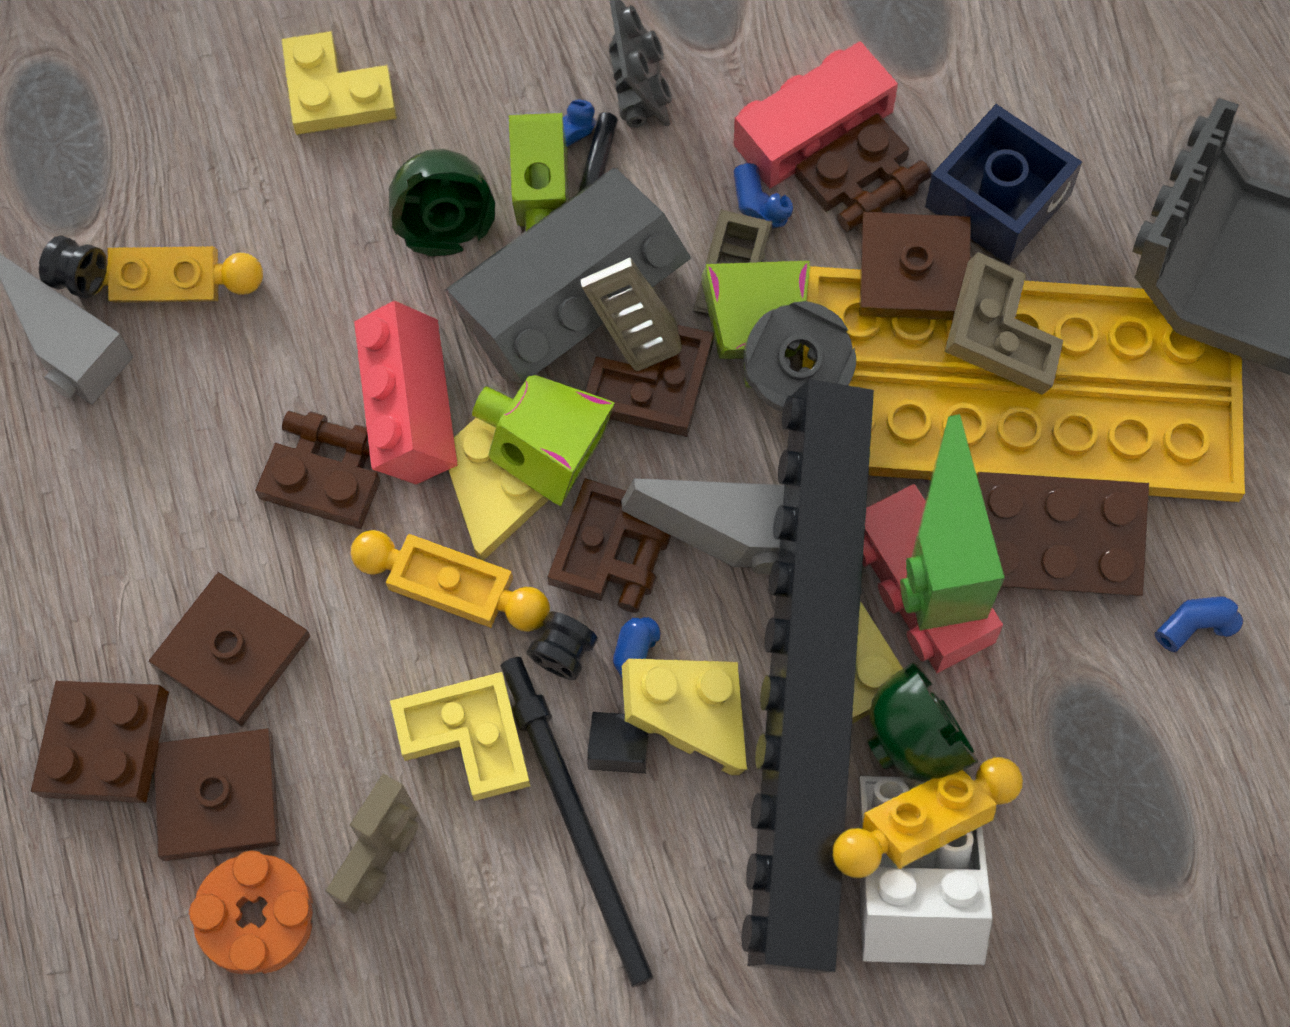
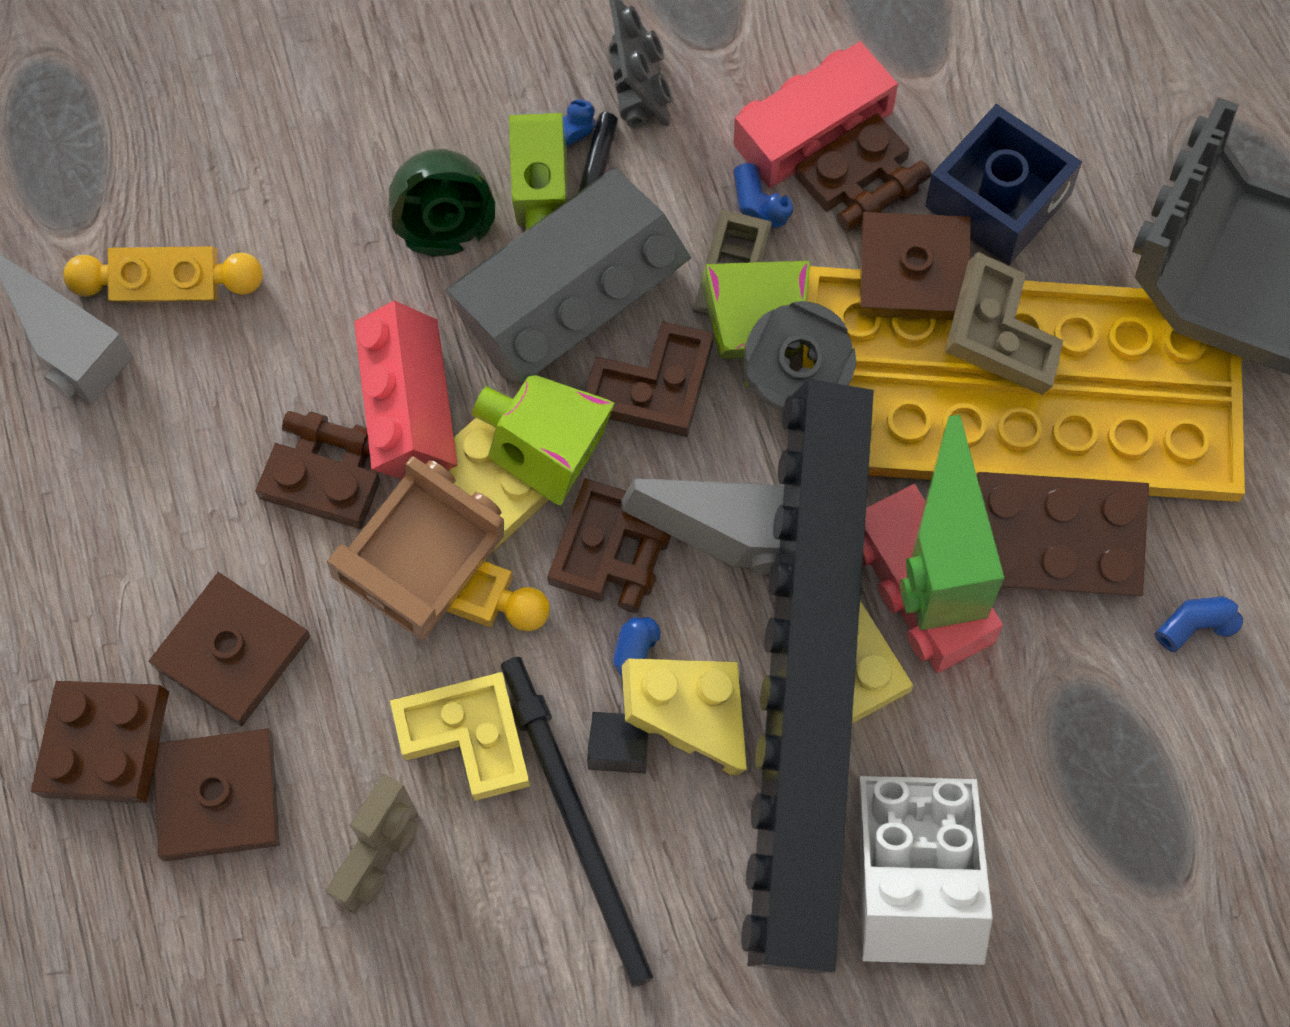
(61, 266): black wheel -> none
(217, 914): orange plate -> none
(331, 99): light yellow plate -> none
(419, 548): none -> medium nougat panel
(562, 645): black wheel -> none
(645, 342): dark tan slope -> none
(917, 729): dark green cylinder -> none
(927, 817): yellow plate -> none

